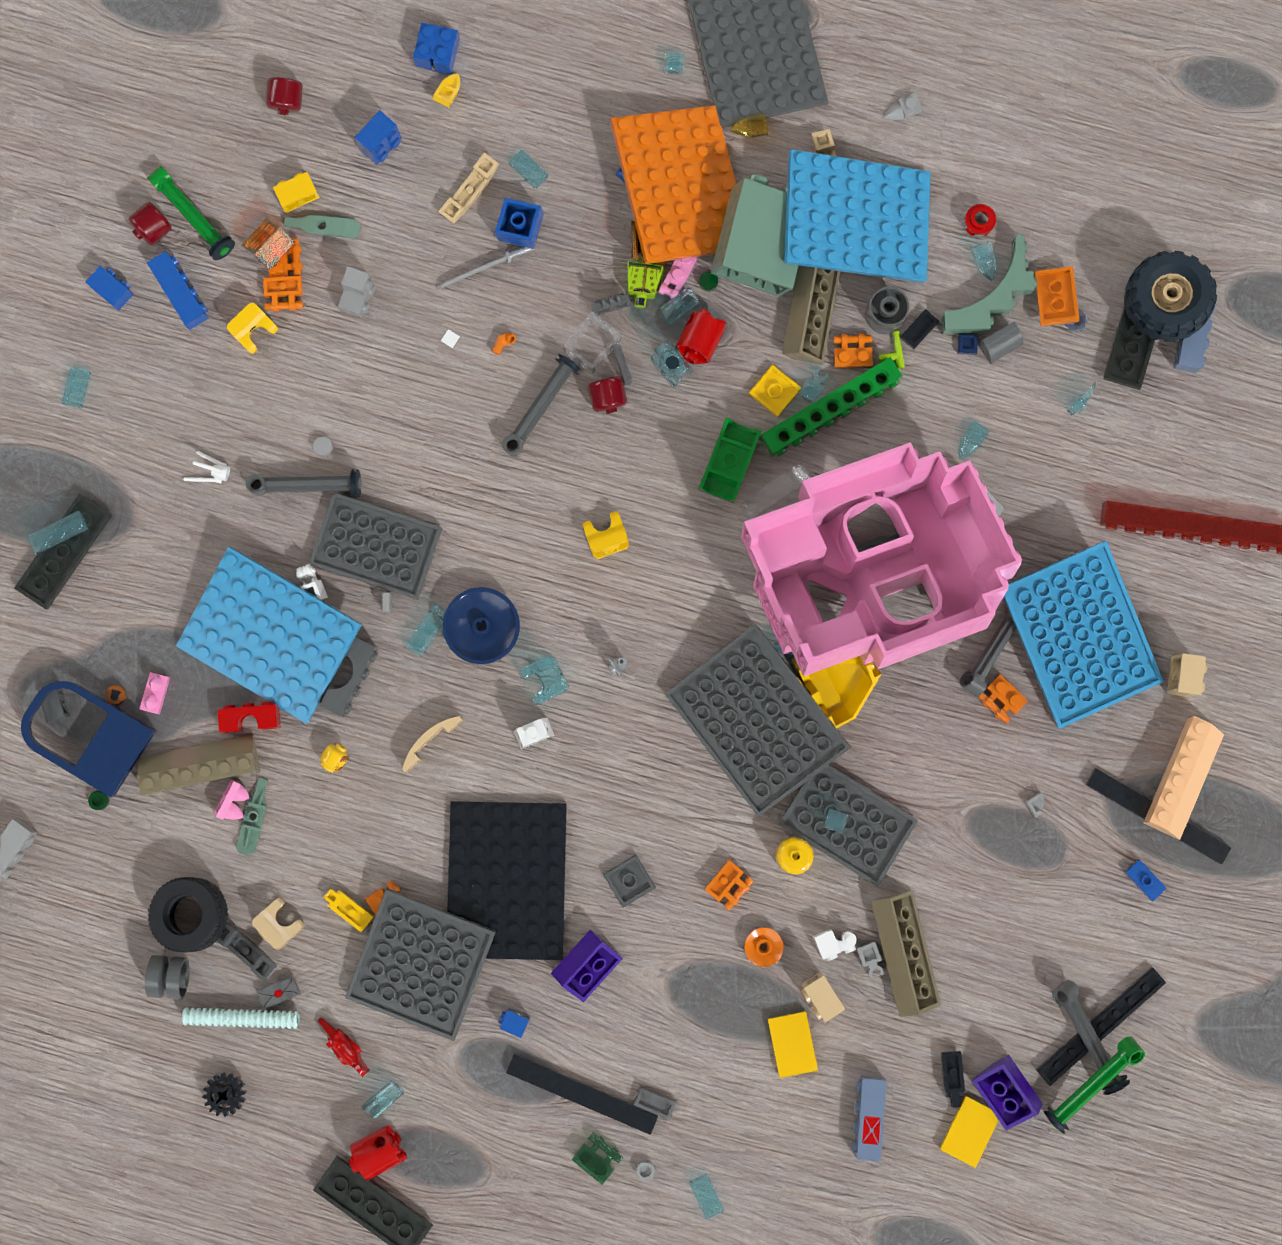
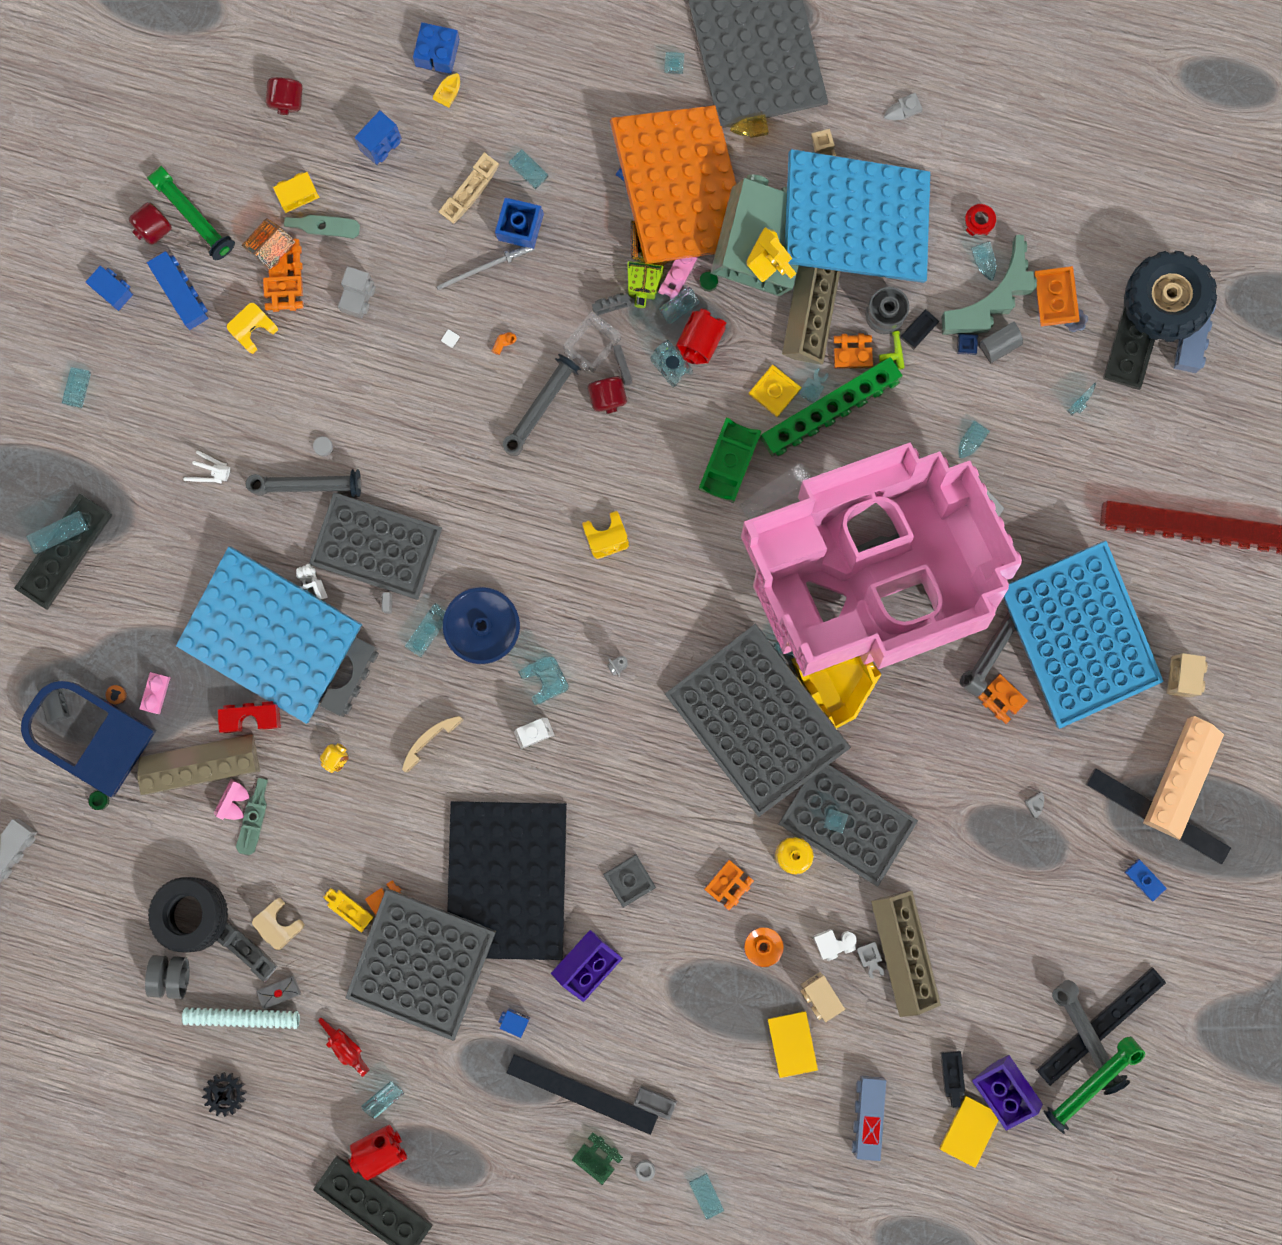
(769, 256): none -> yellow piece

